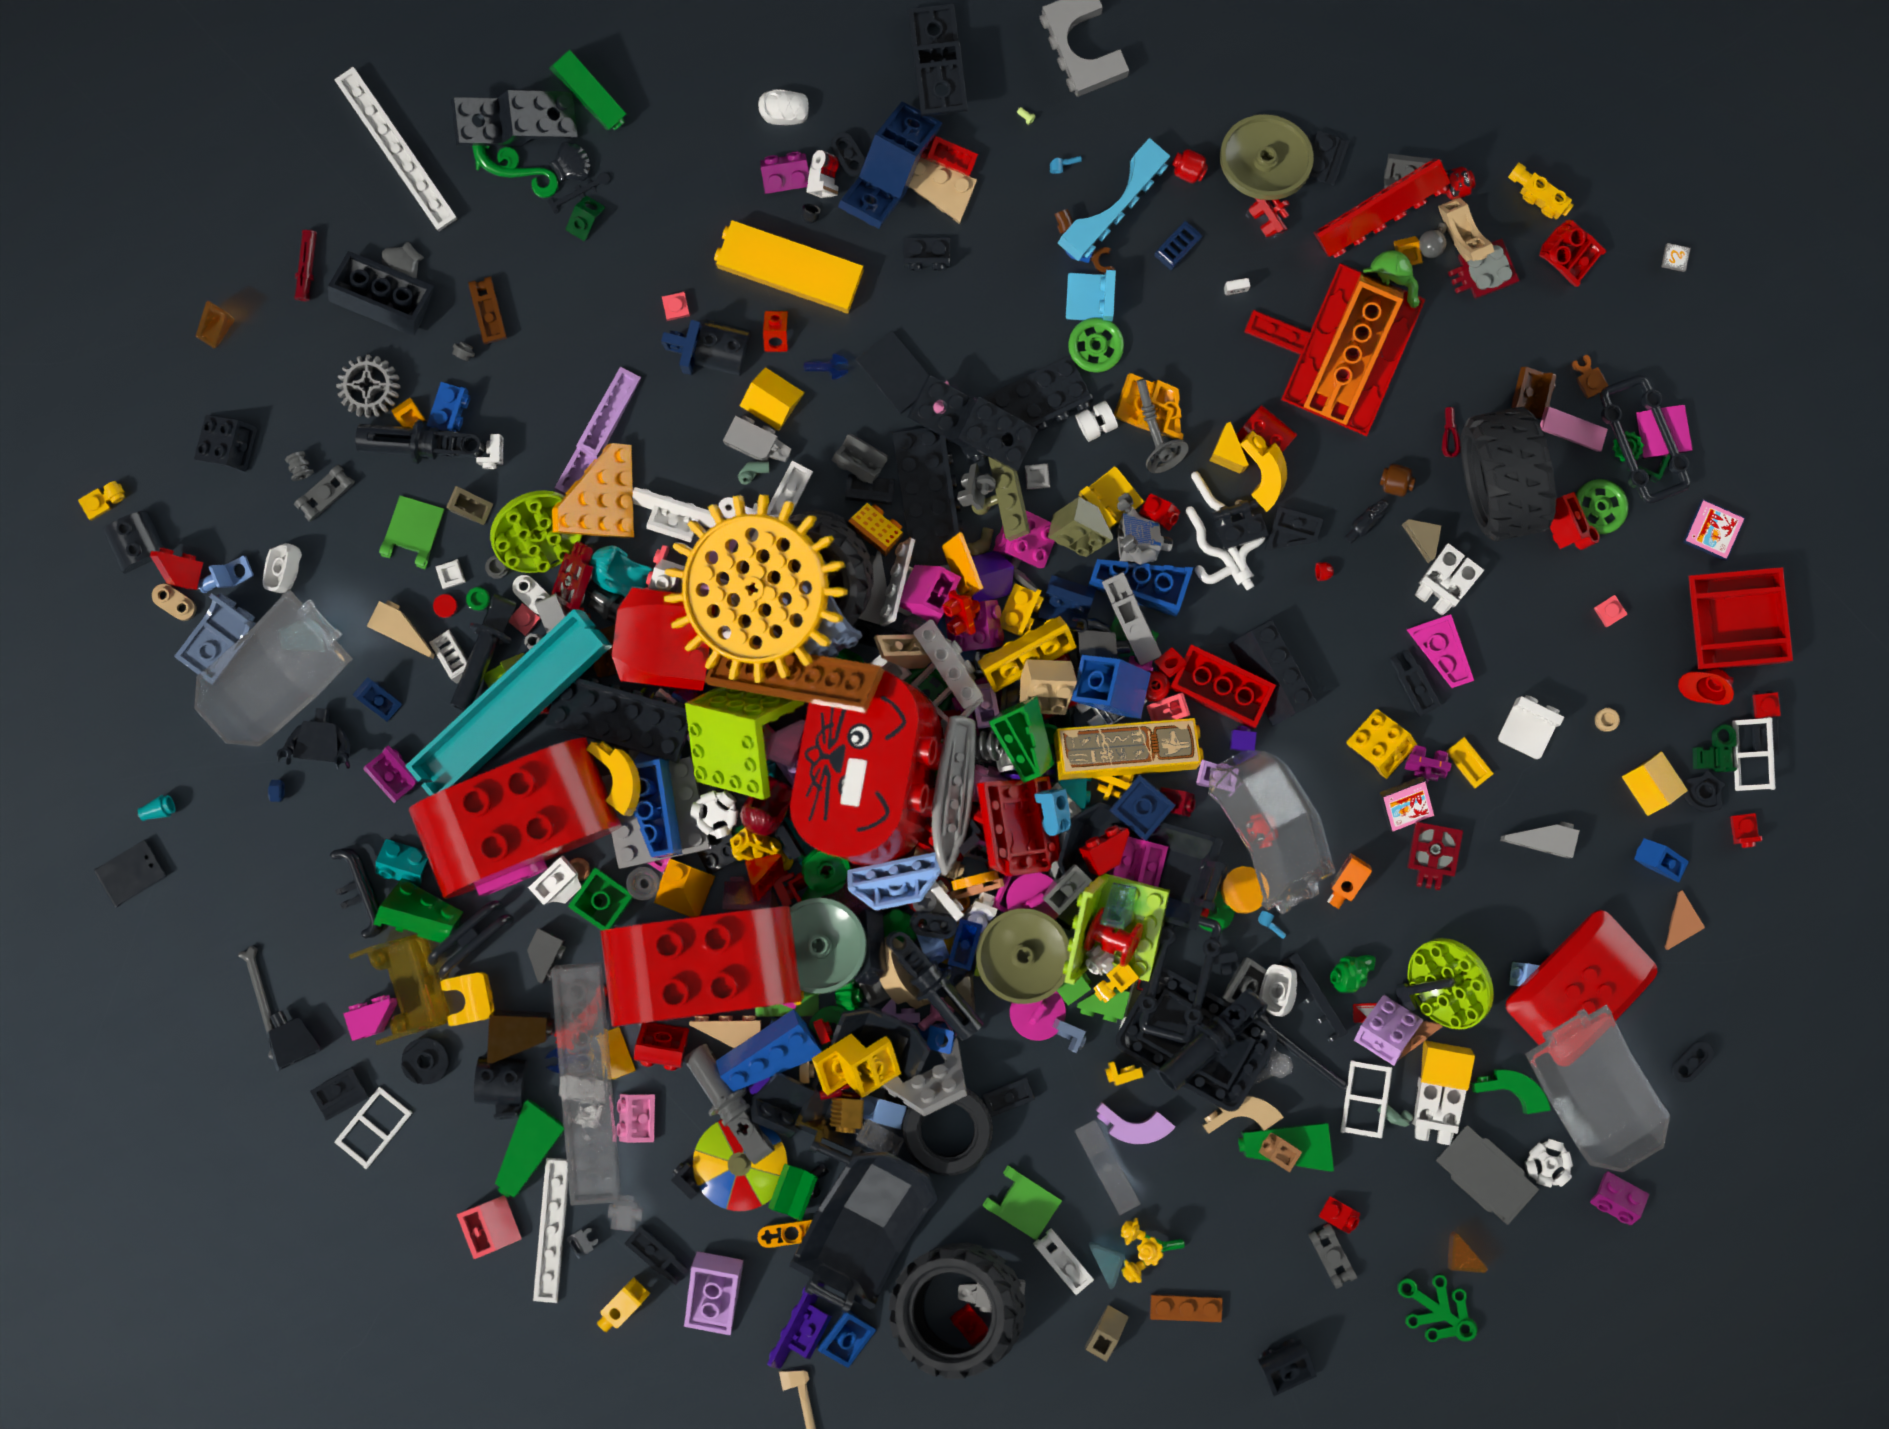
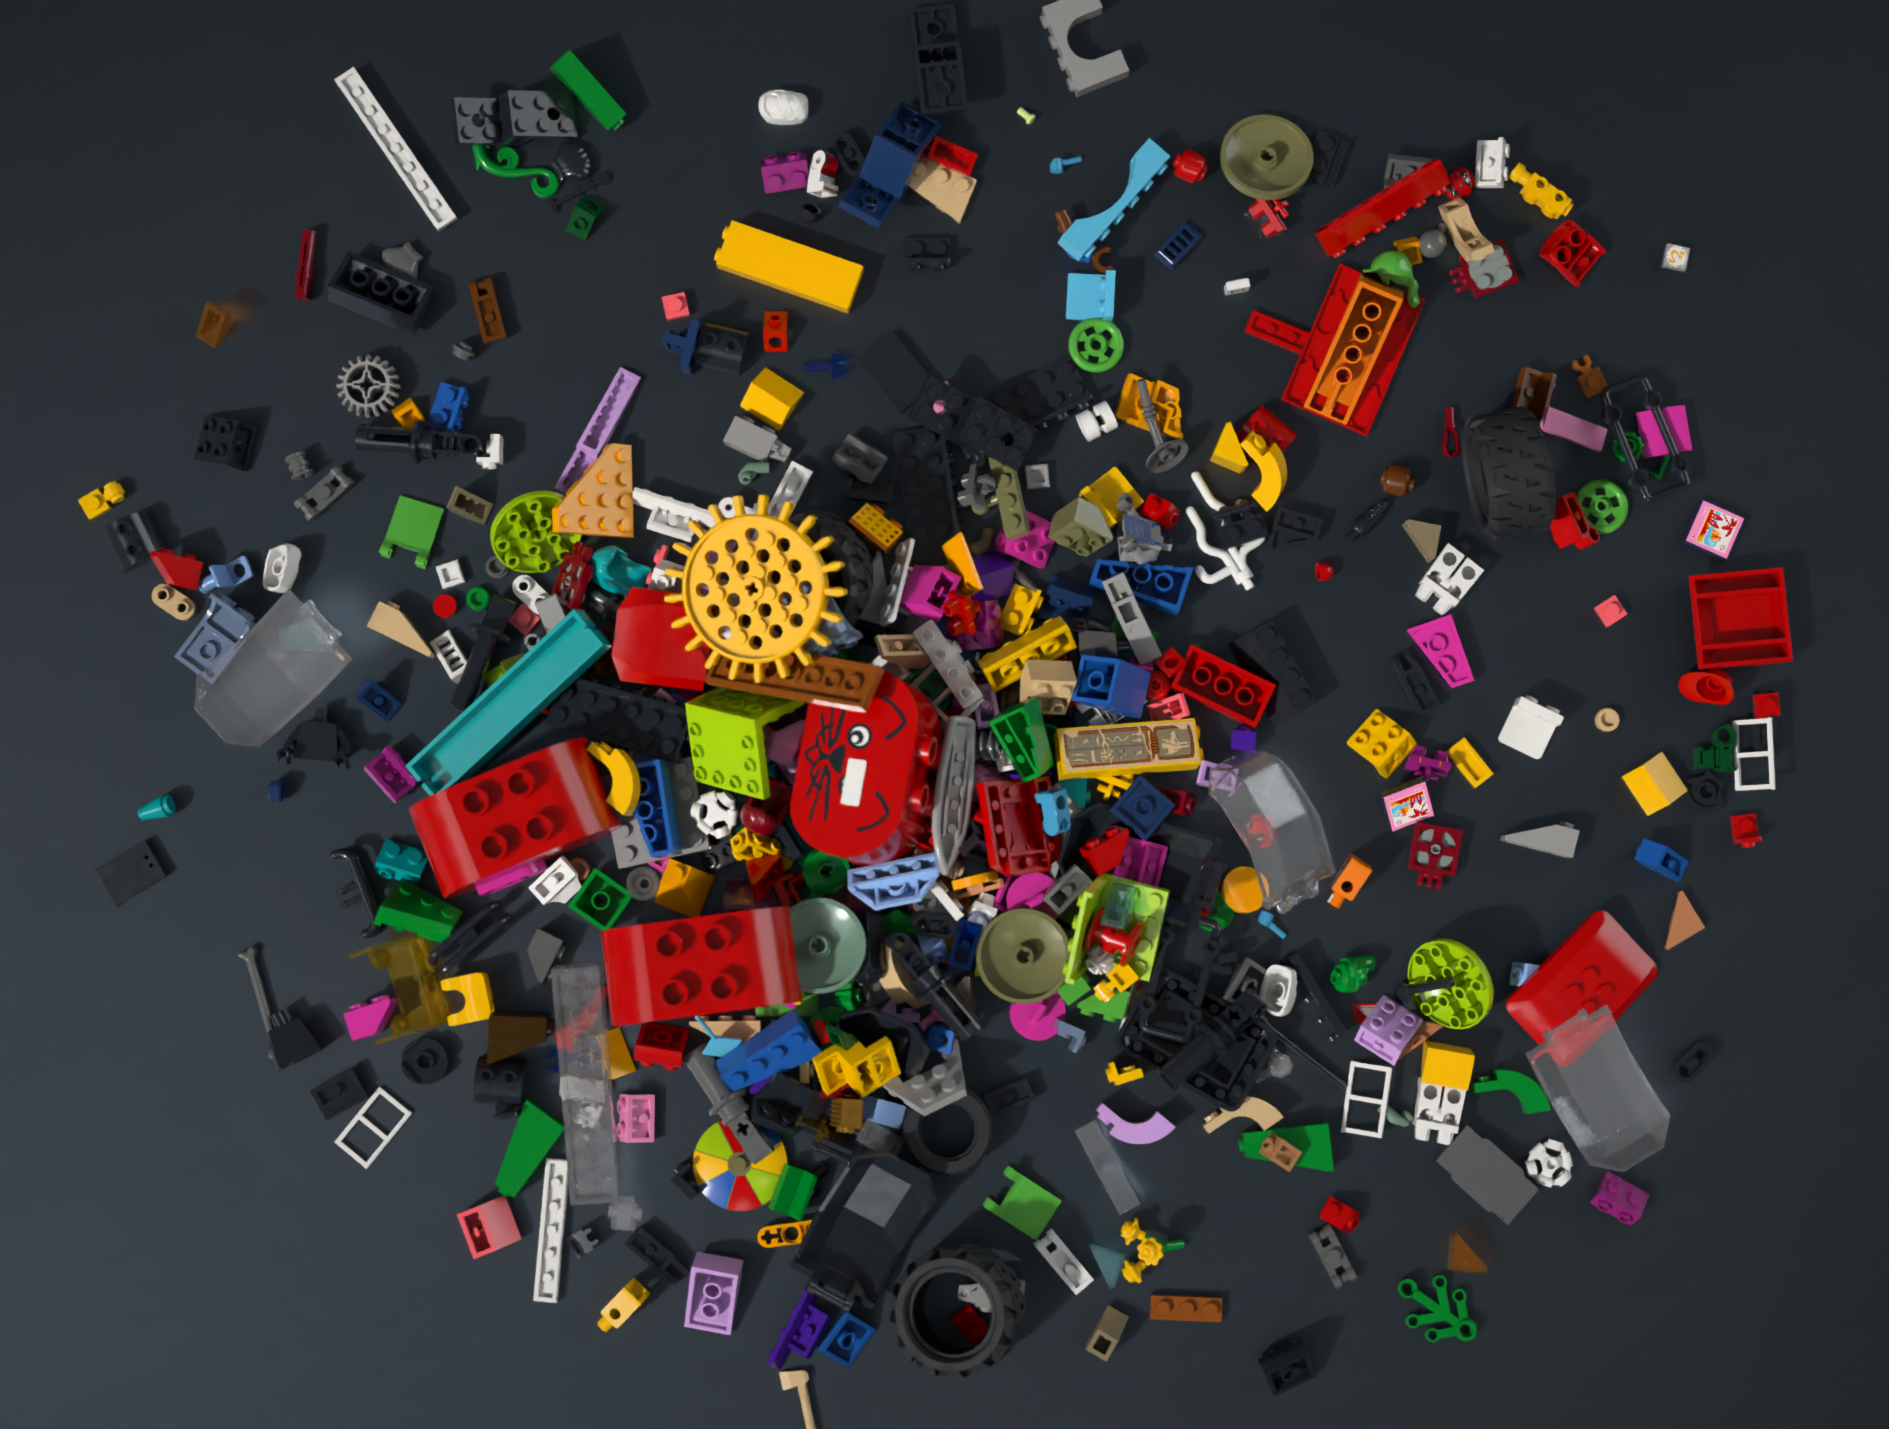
(718, 1044): none -> medium azure piece
(840, 1037): none -> dark green slope
(1490, 163): none -> white bracket

